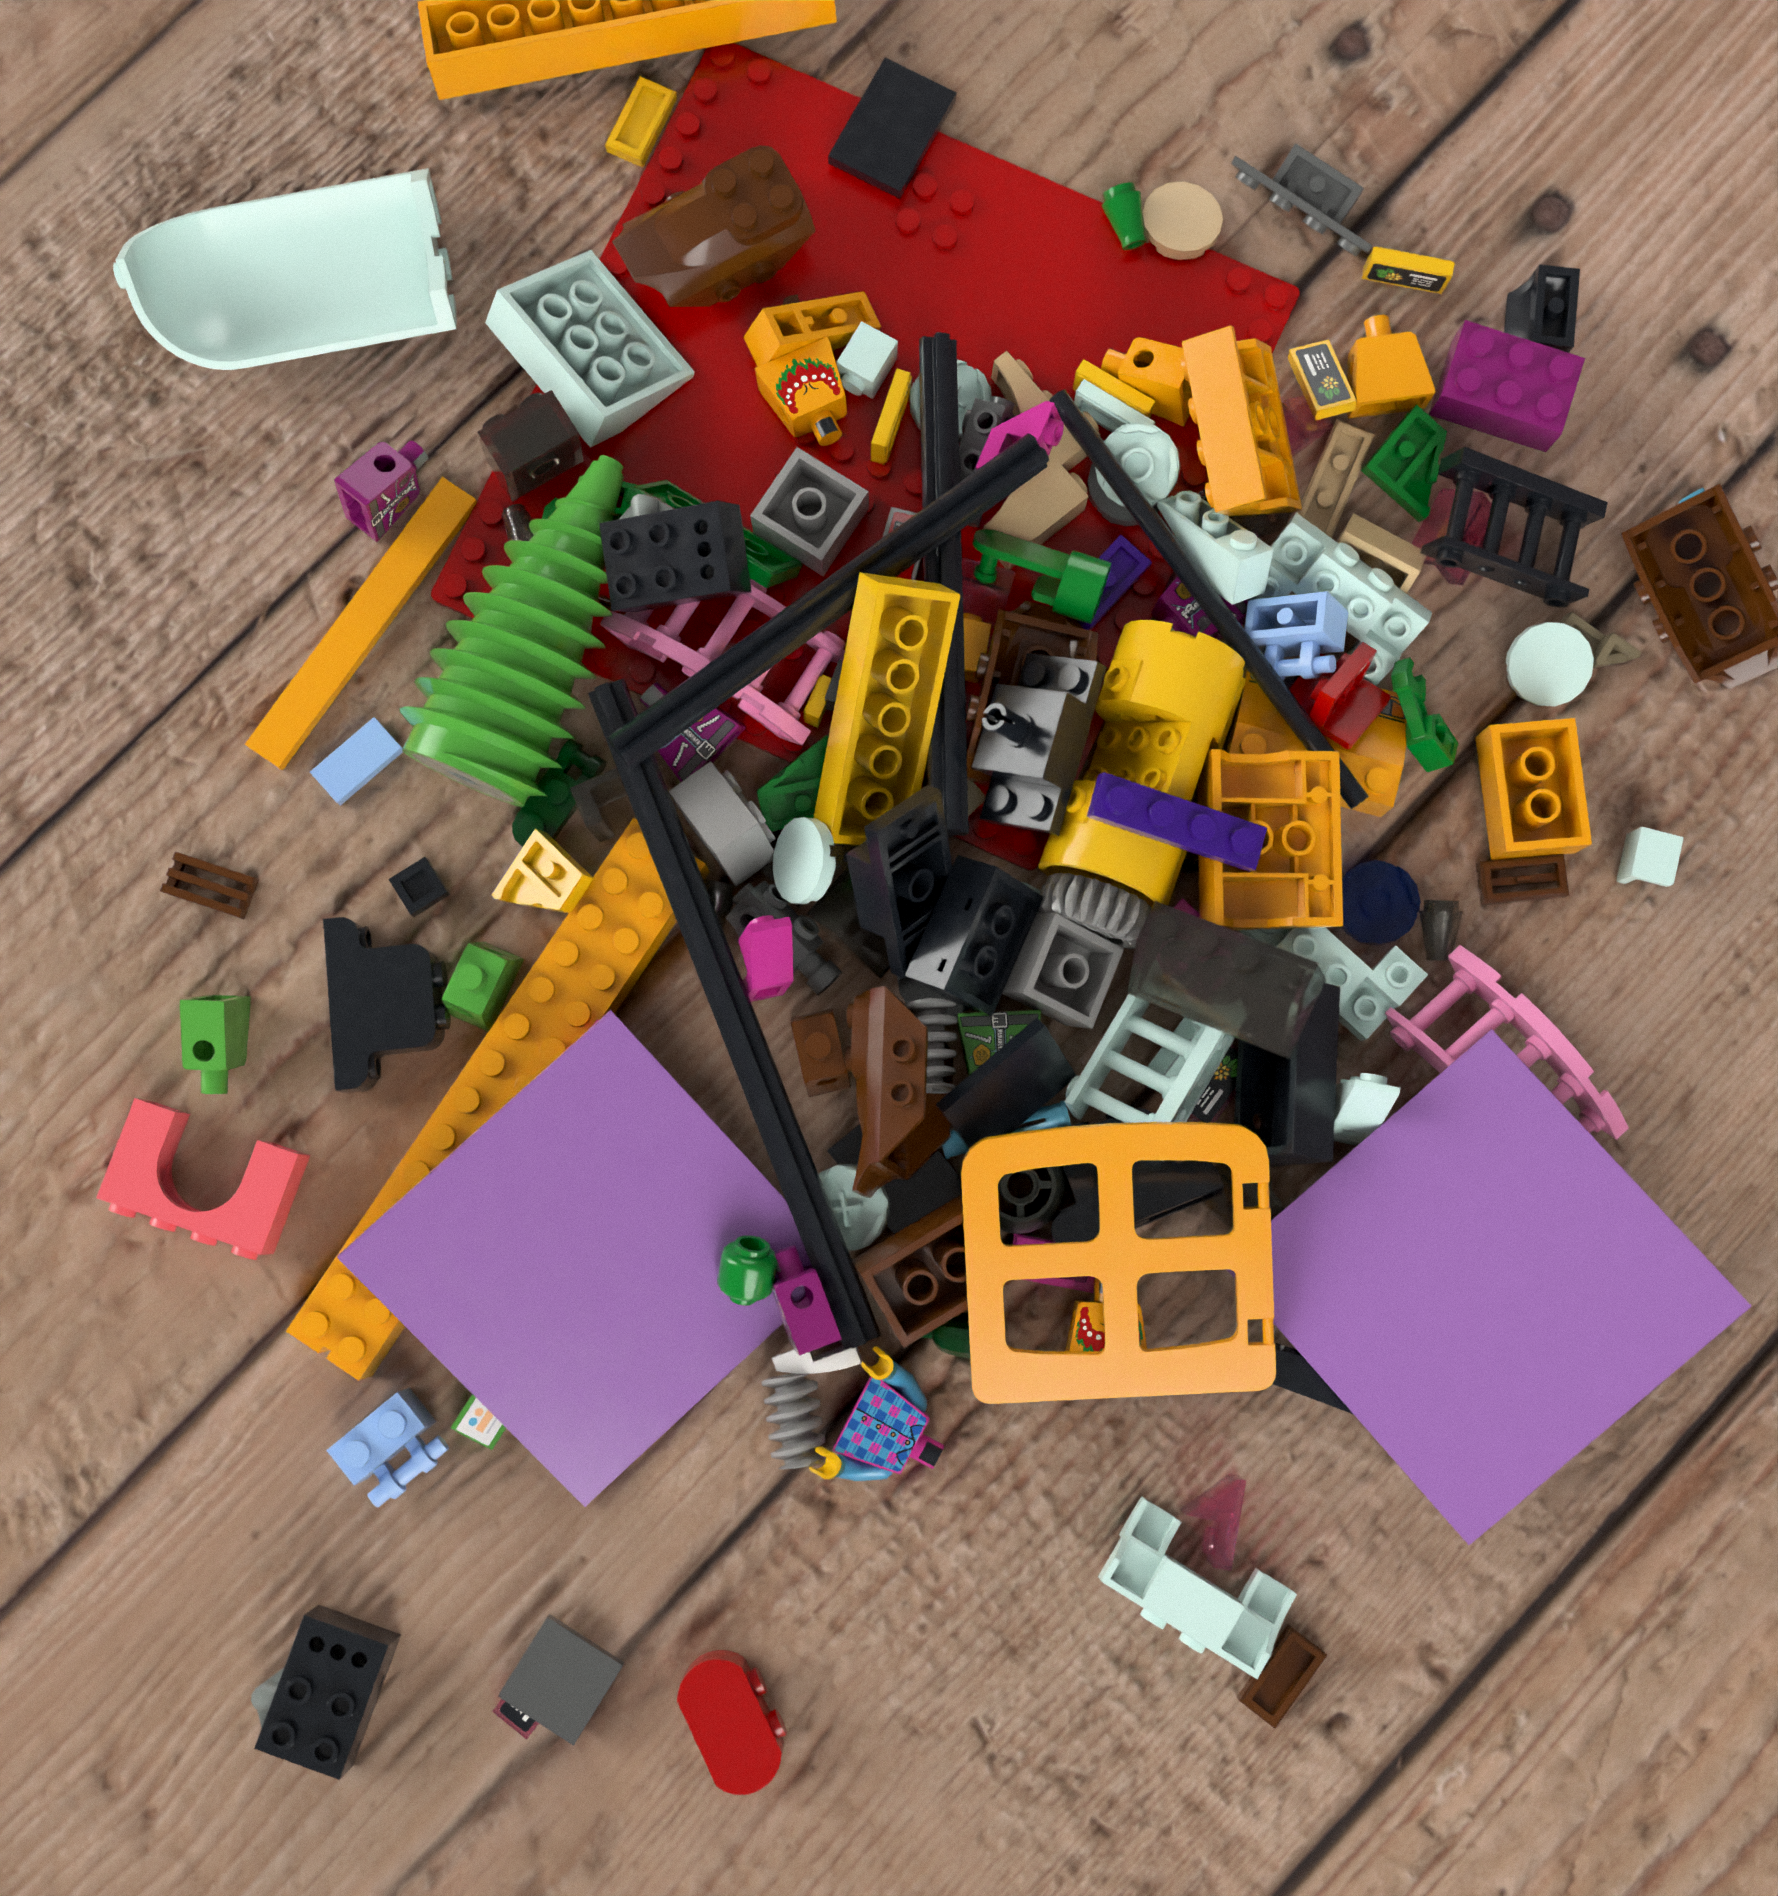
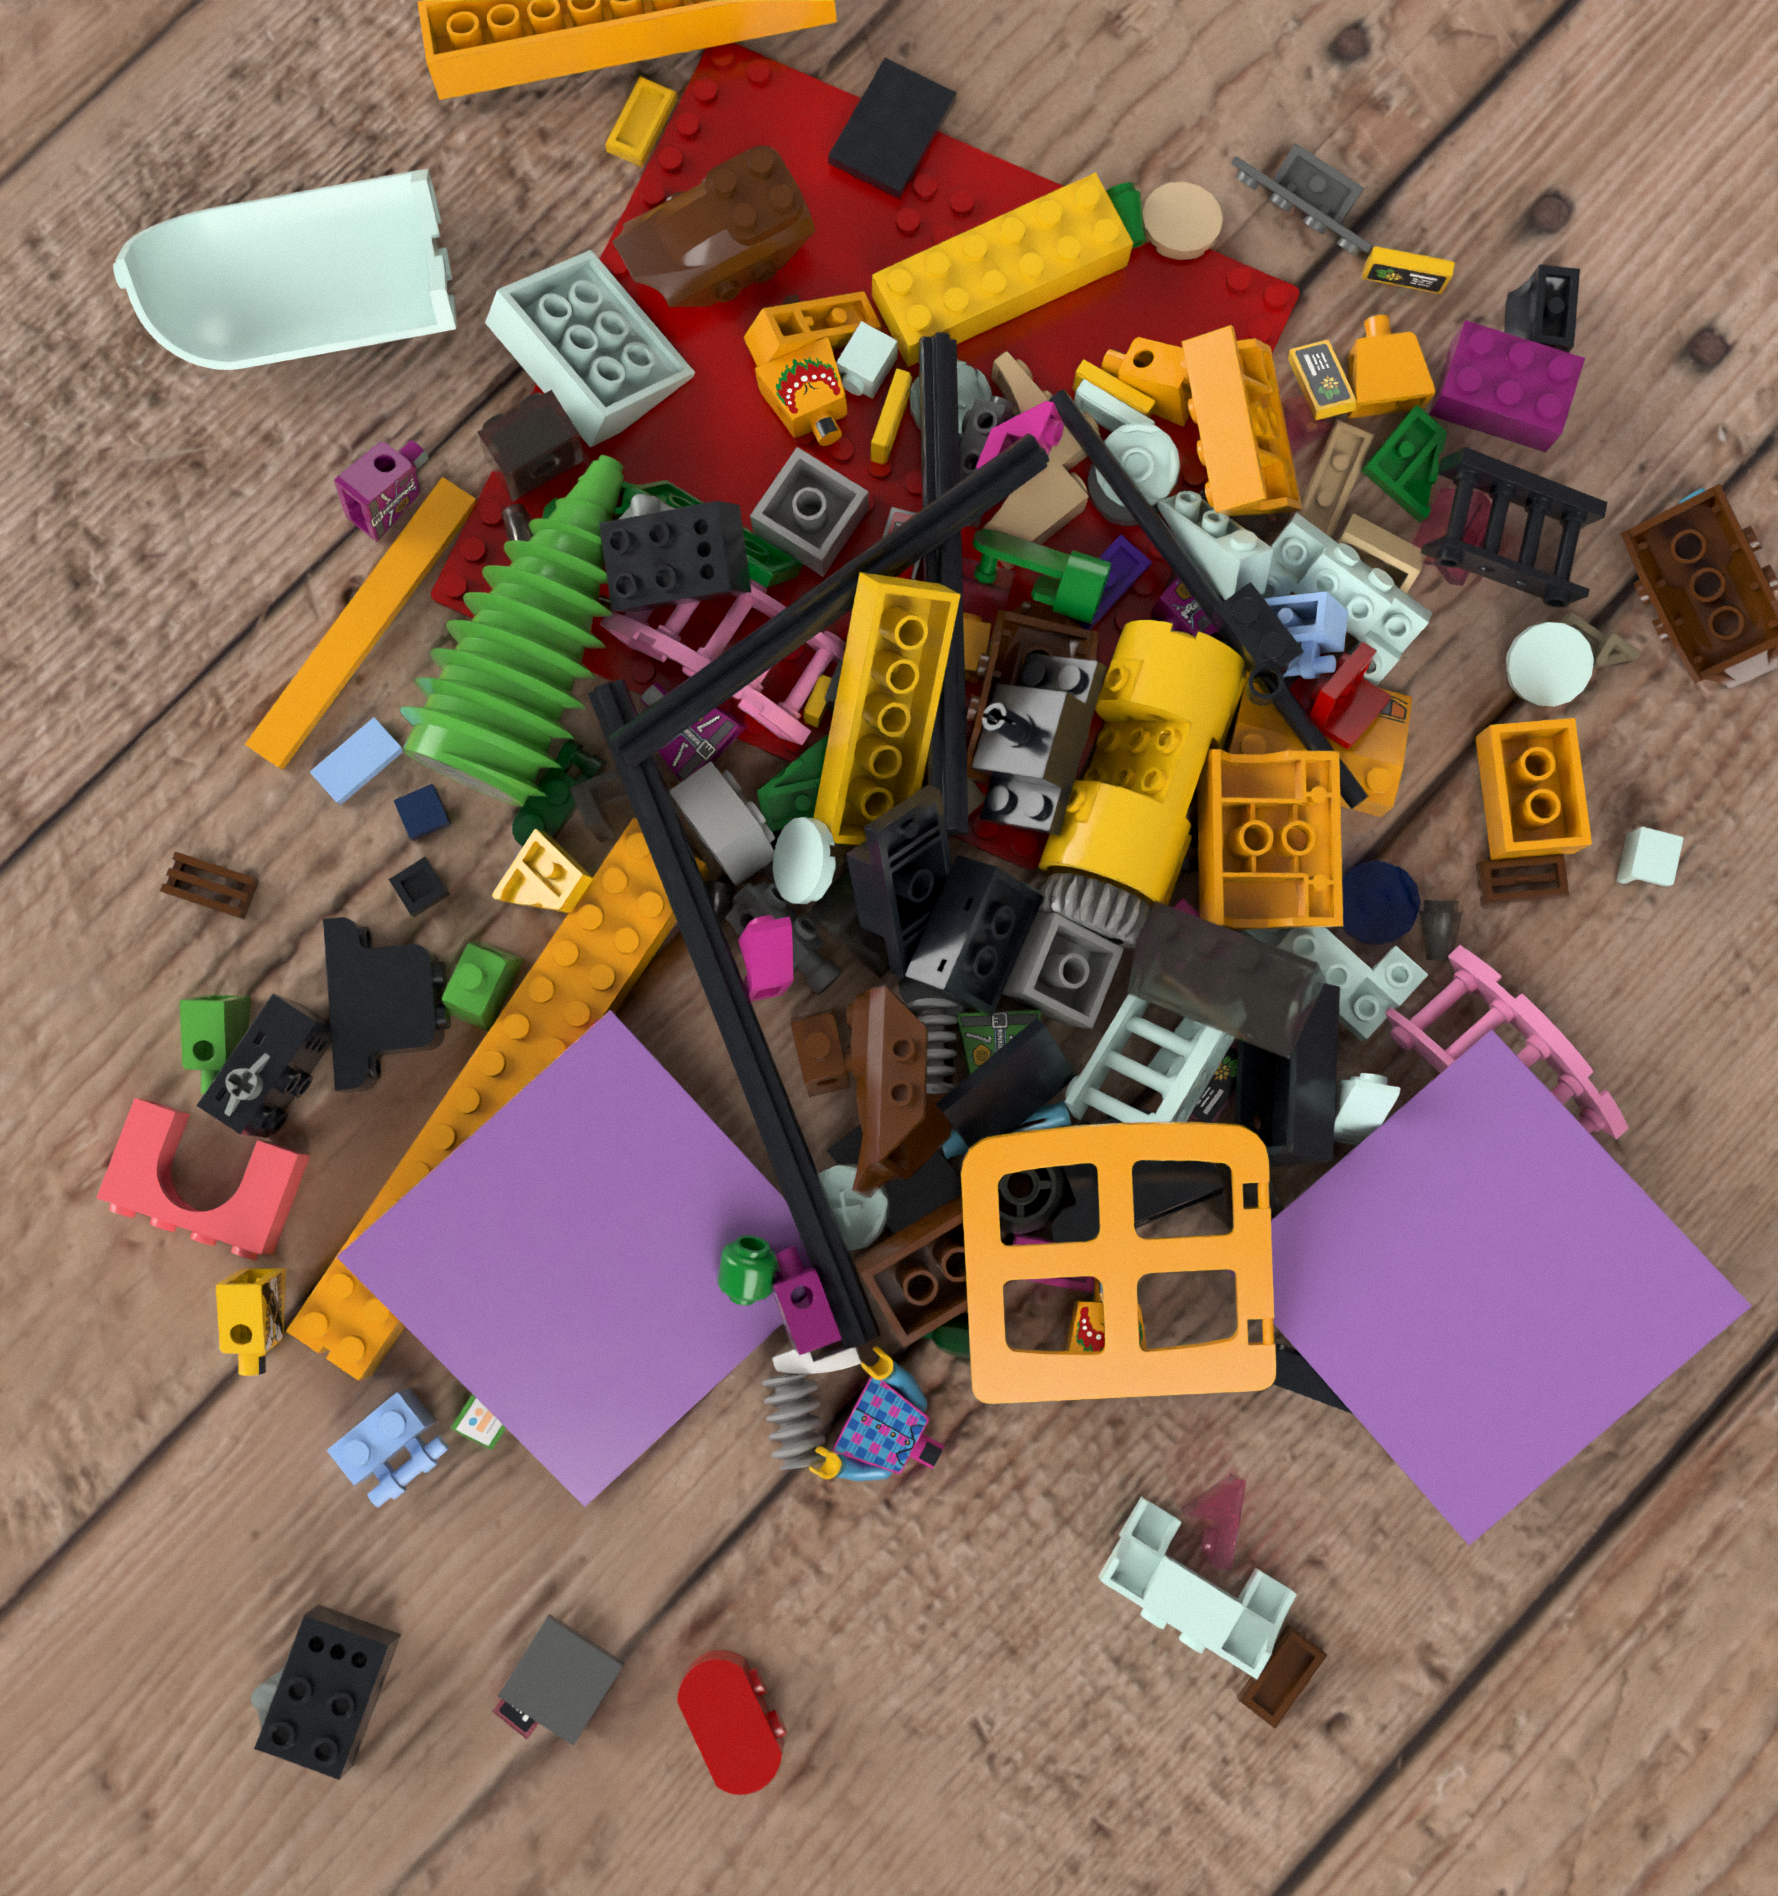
(251, 1315): none -> yellow torso
(268, 1068): none -> black piece
(422, 812): none -> dark blue tile
(1003, 267): none -> yellow brick
(1176, 822): dark purple plate -> none
(1258, 638): none -> black hinge
(1426, 734): green piece -> none

